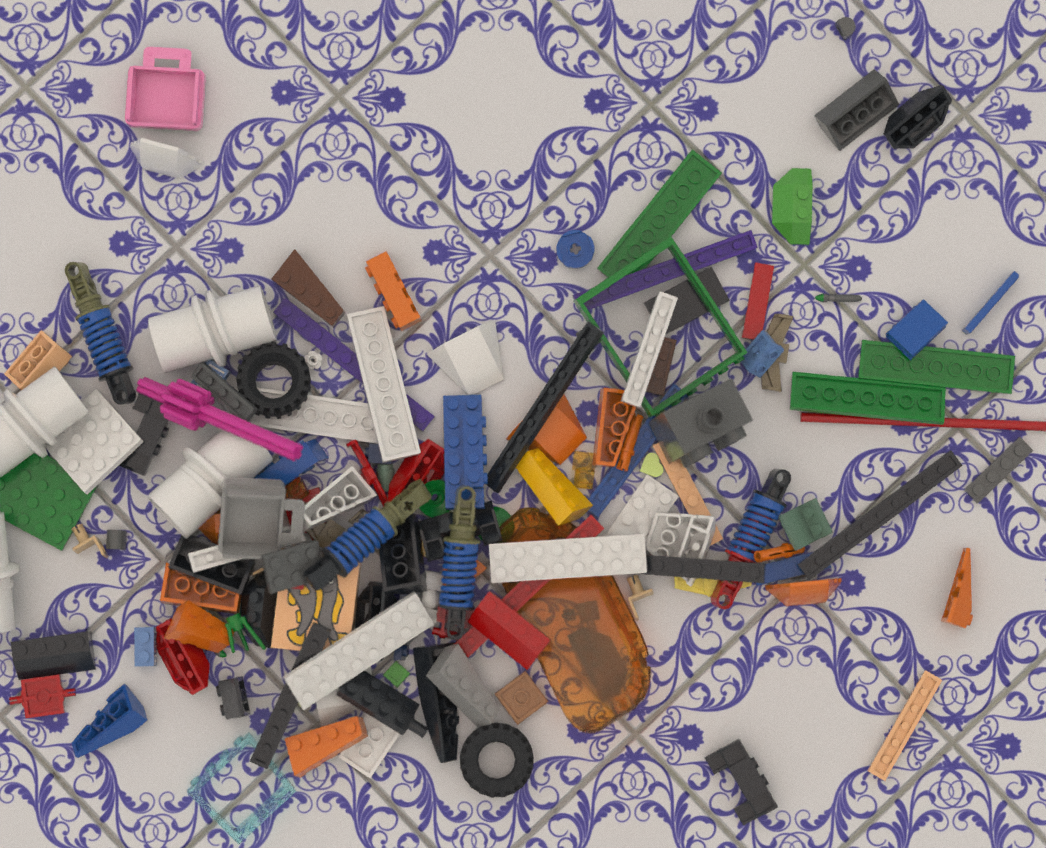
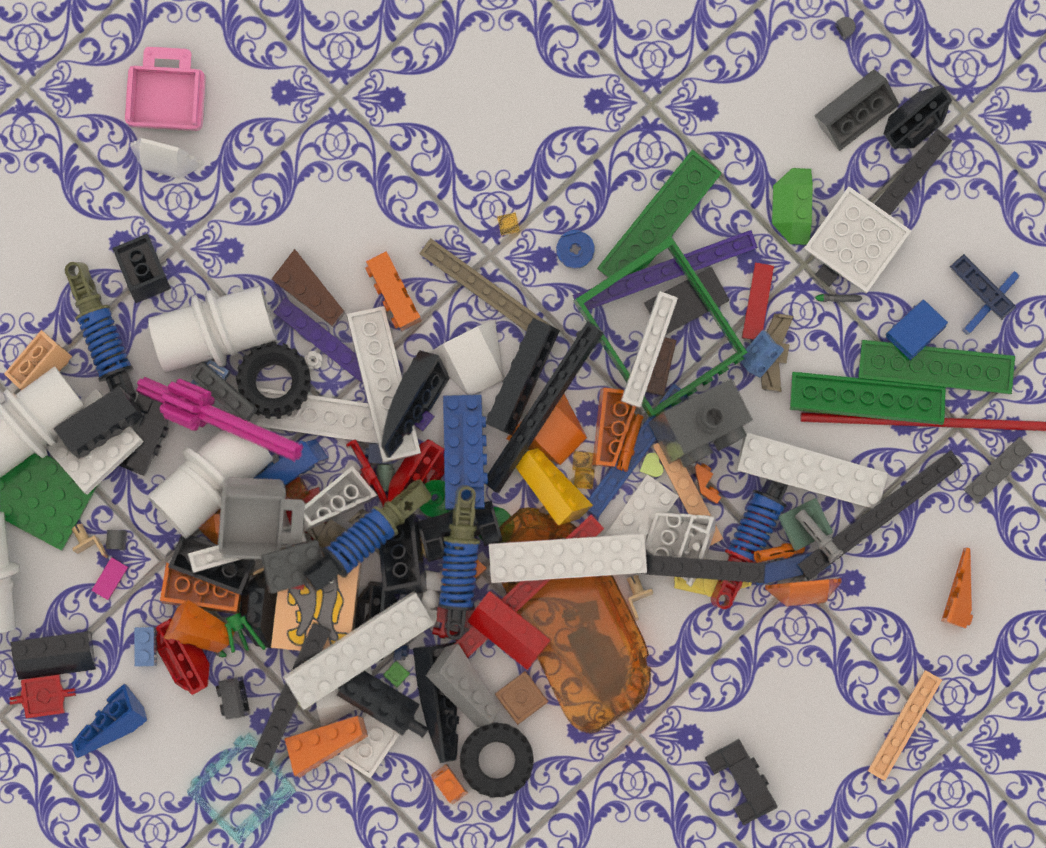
(99, 422): none -> black slope
(110, 578): none -> dark pink tile
(141, 268): none -> black slope
(413, 397): none -> black wedge
(449, 784): none -> orange torso
(478, 284): none -> dark tan plate
(508, 224): none -> clear yellow tile
(522, 376): none -> black brick
(703, 476): none -> orange slope
(811, 471): none -> white plate
(824, 543): none -> light grey pin
(857, 239): none -> white plate
(901, 186): none -> black plate
(982, 286): none -> dark blue plate

